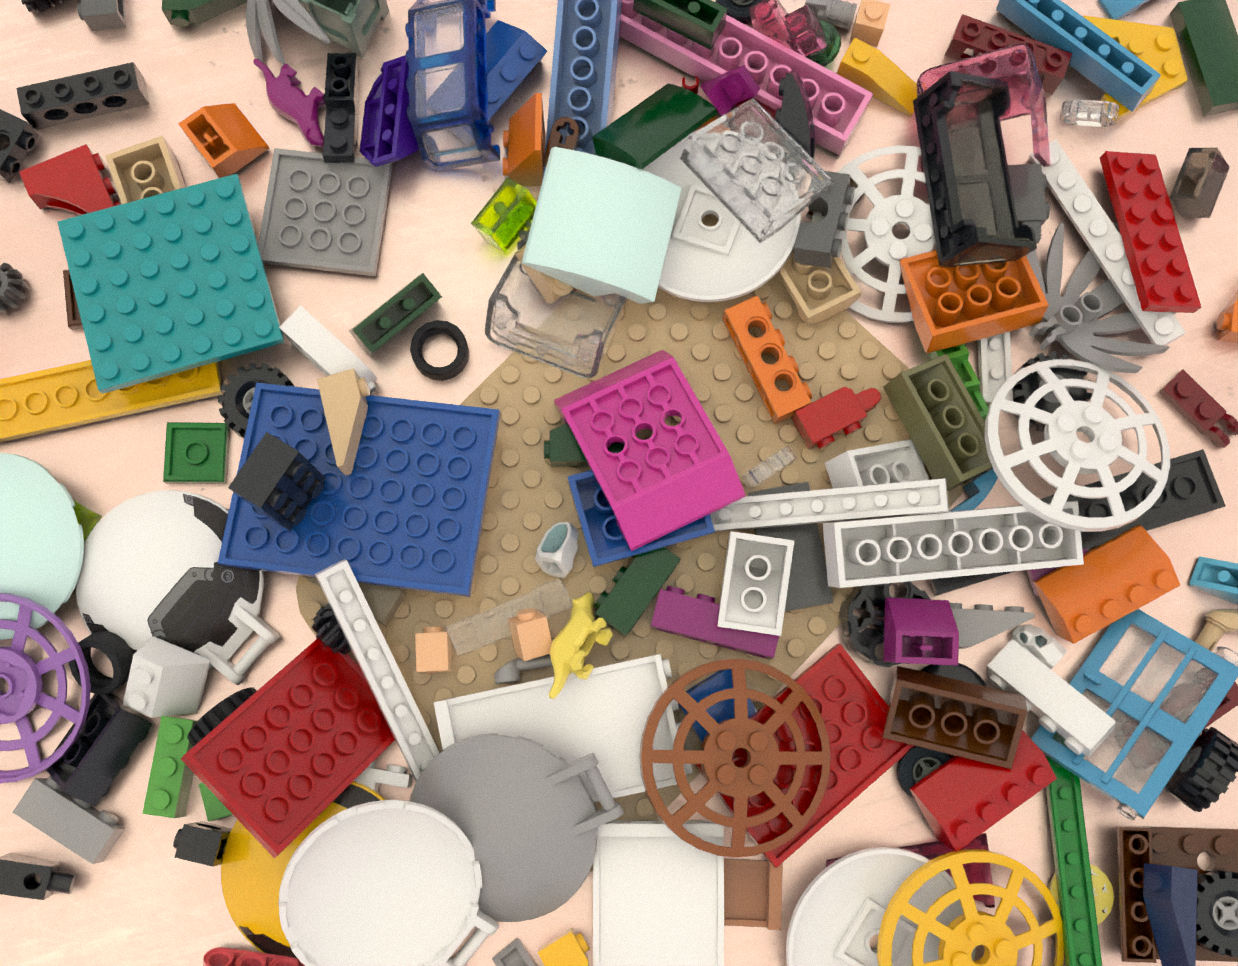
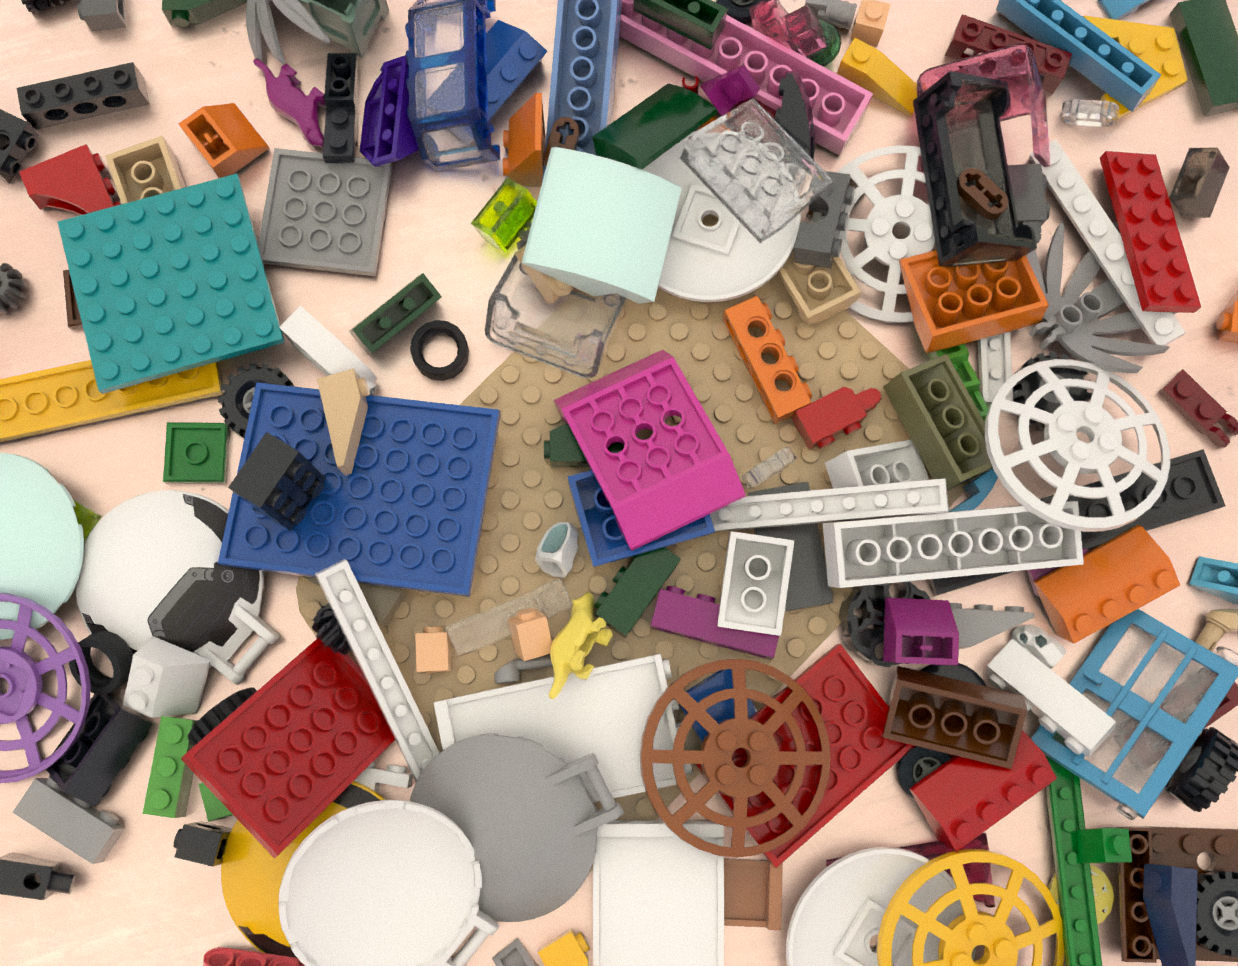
(982, 193): none -> reddish brown beam
(1104, 845): none -> green brick

